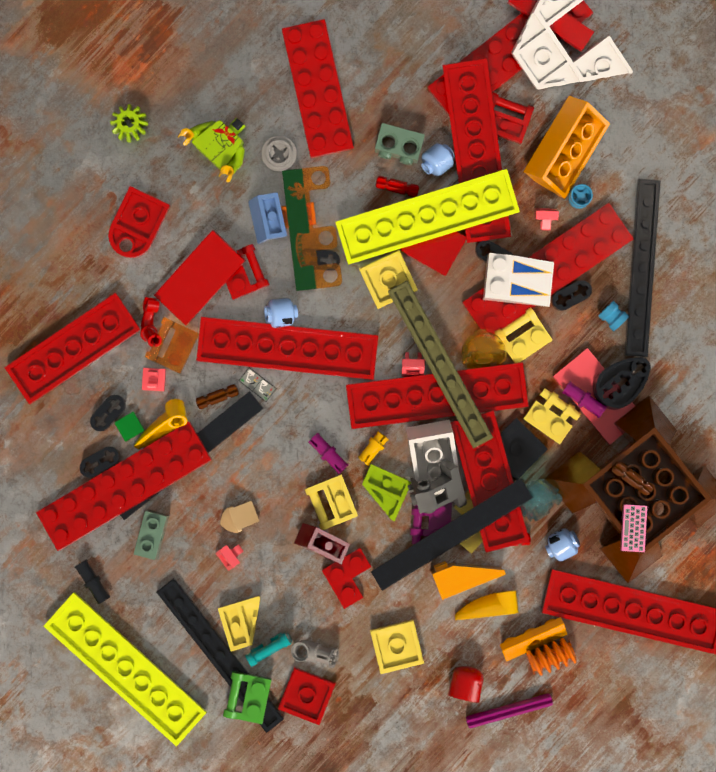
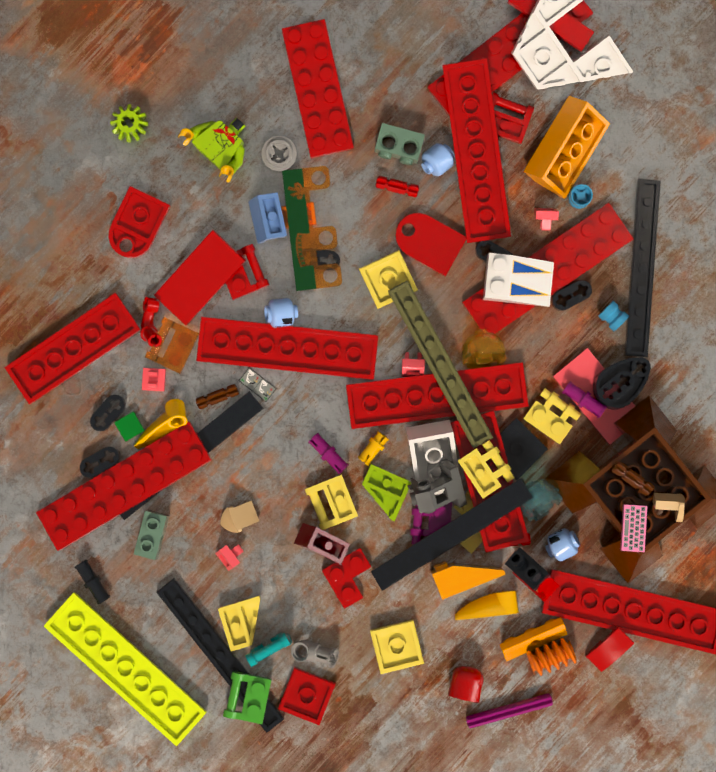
(427, 216): neon yellow plate -> none
(479, 472): none -> light yellow plate
(529, 341): light yellow plate -> none
(531, 574): none -> black hips
(609, 649): none -> red slope
(667, 501): none -> tan tile

